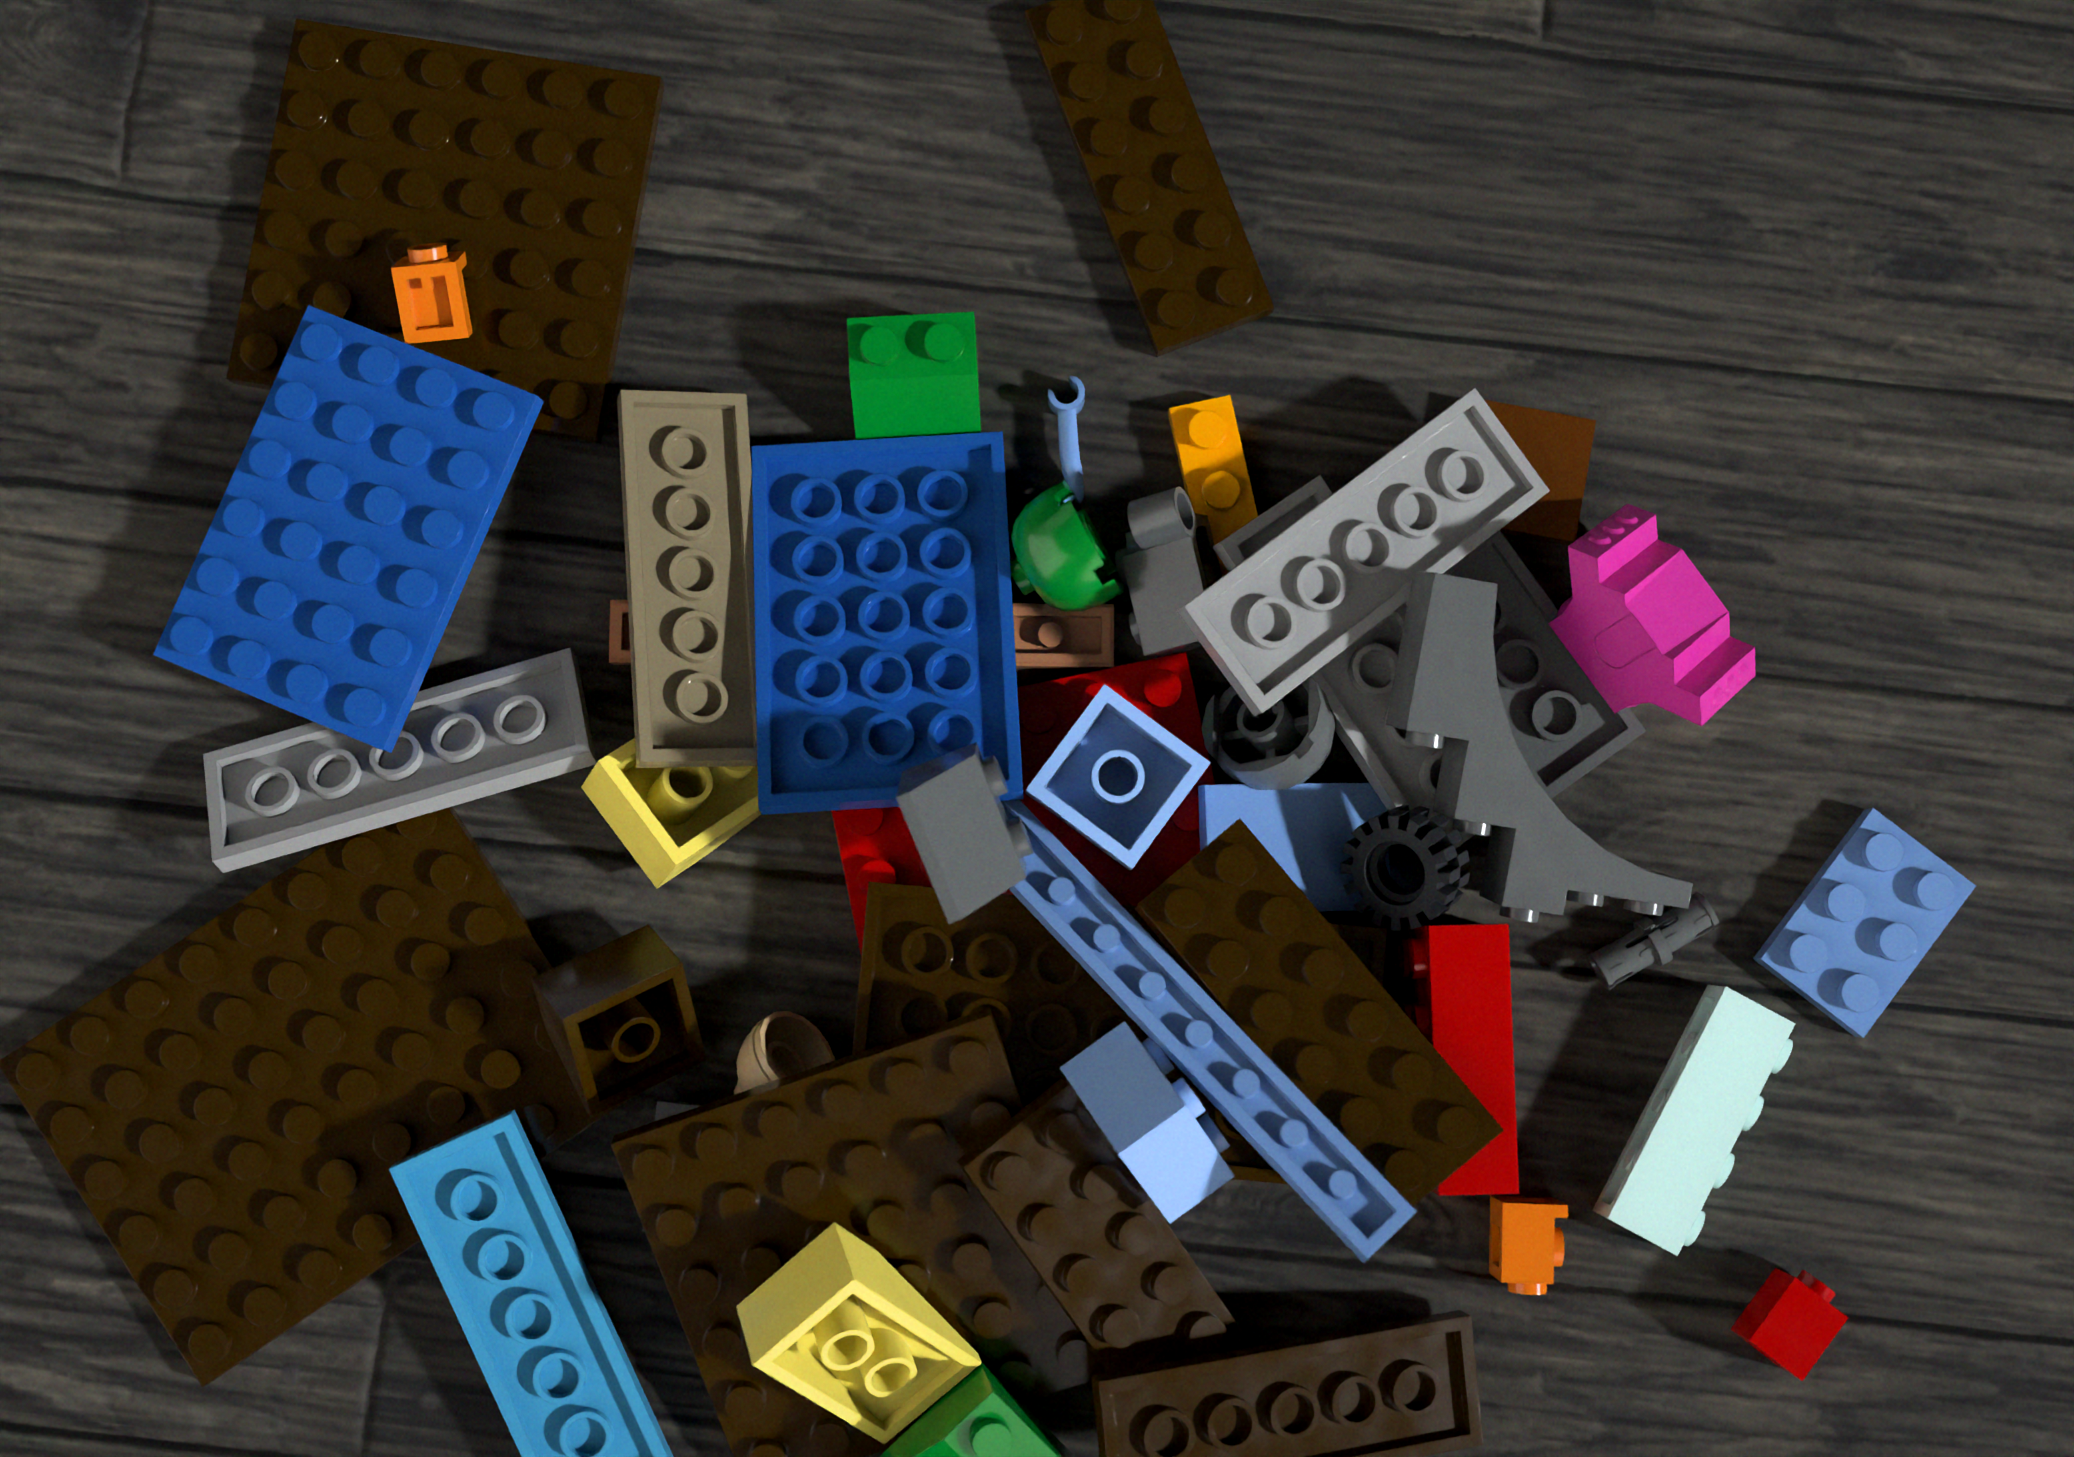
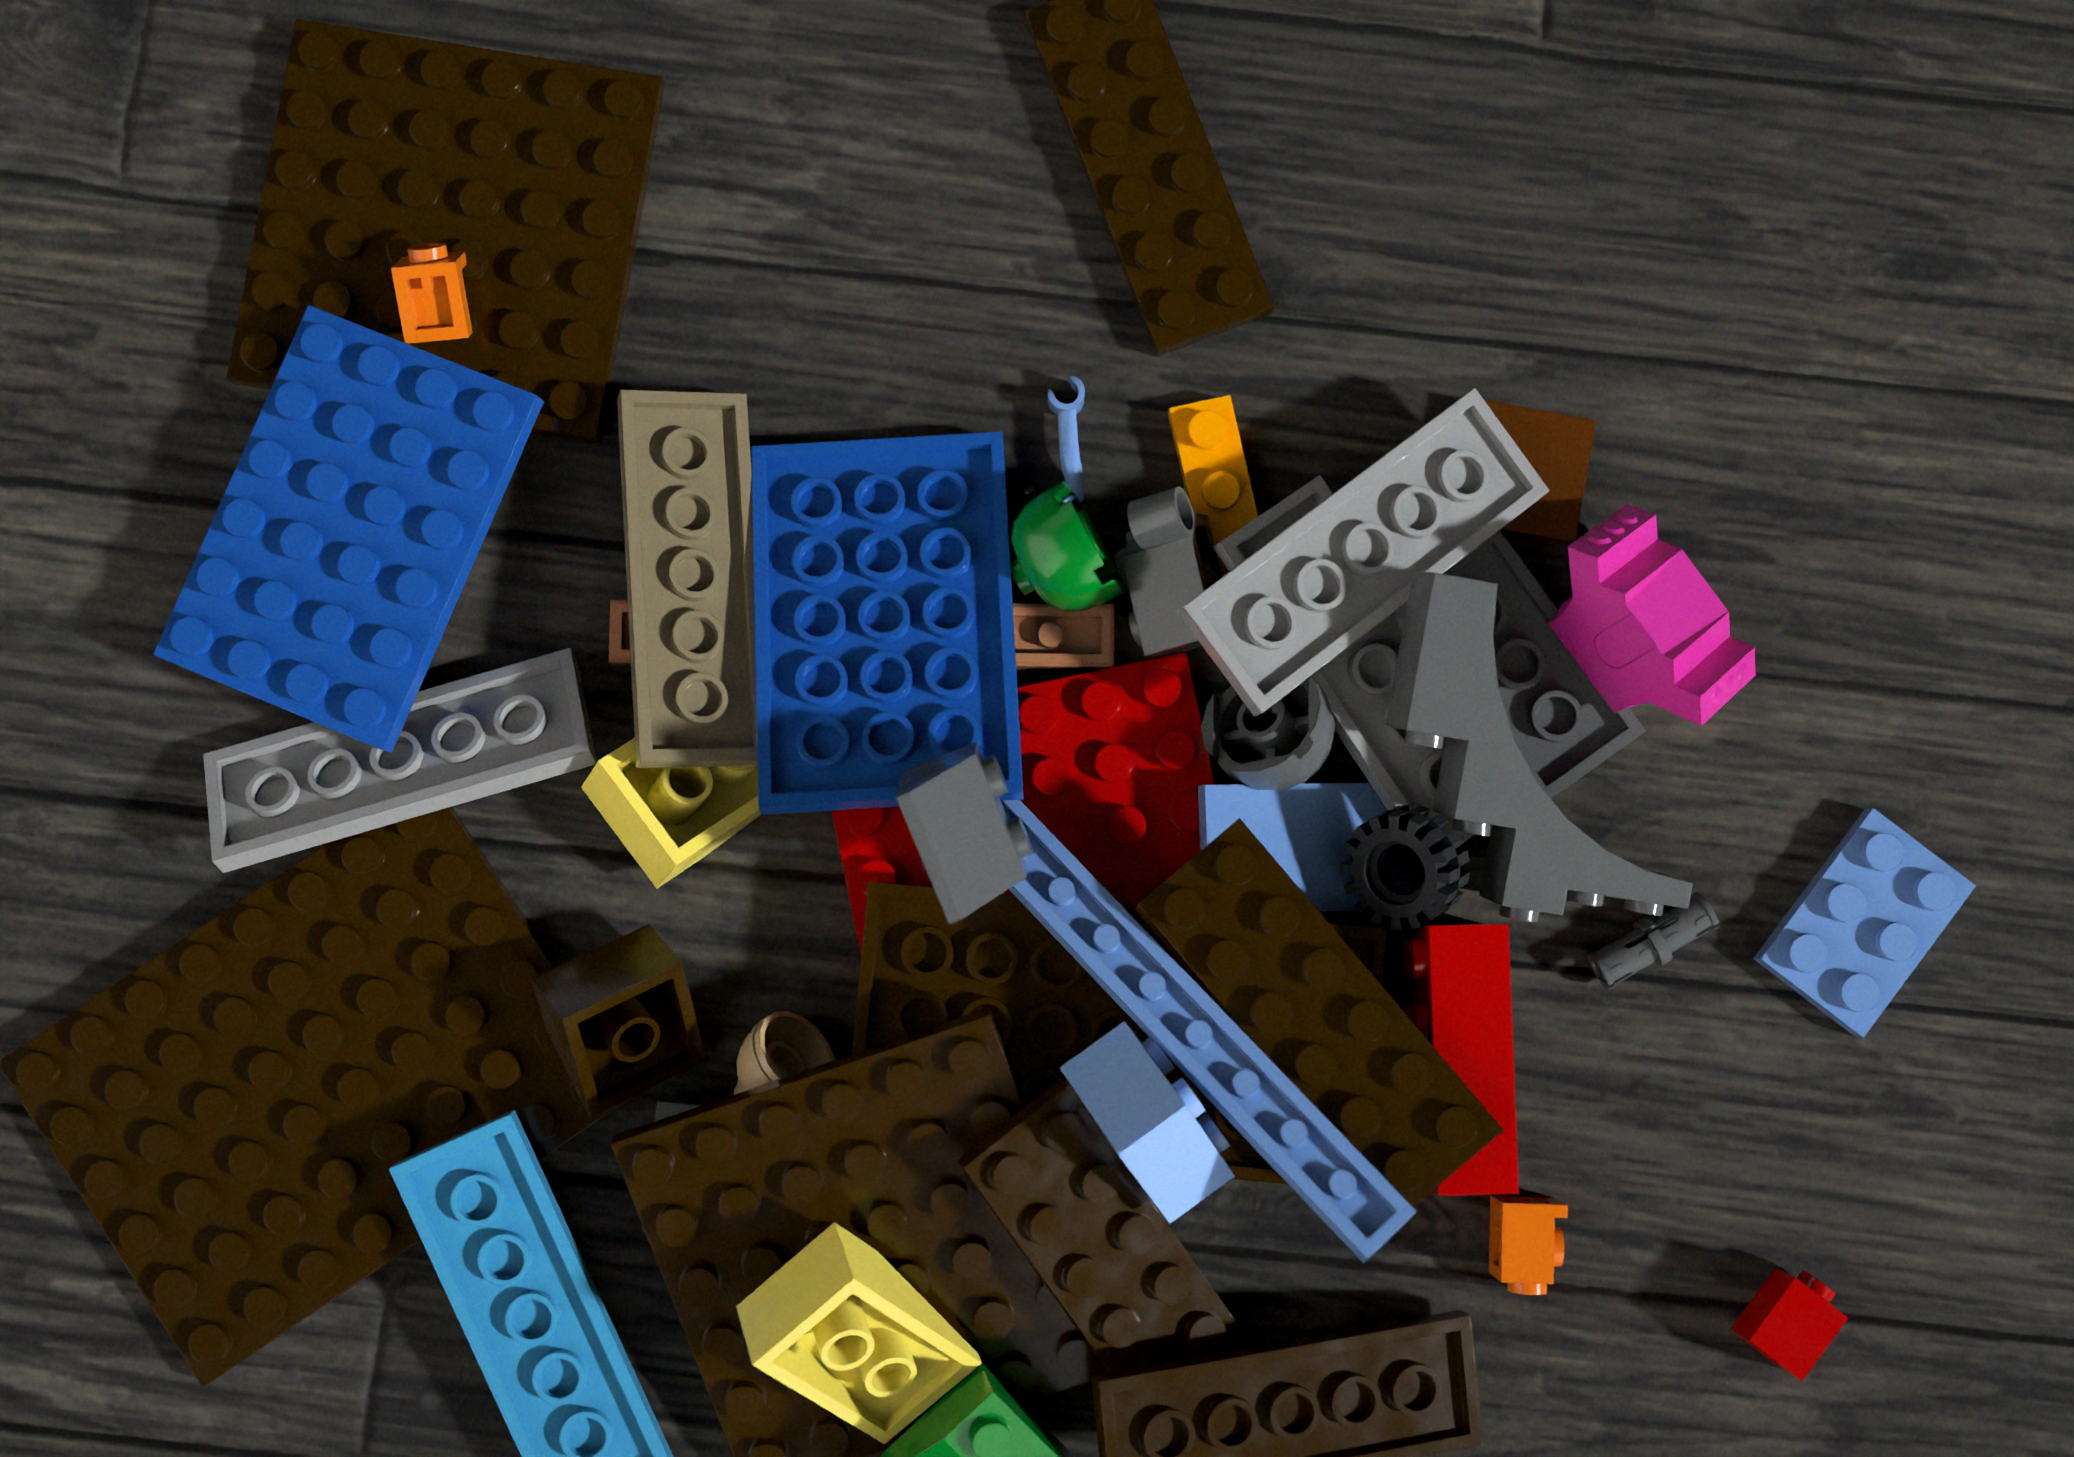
(914, 375): green slope -> none
(1117, 777): light blue brick -> none
(1695, 1118): light aqua brick -> none

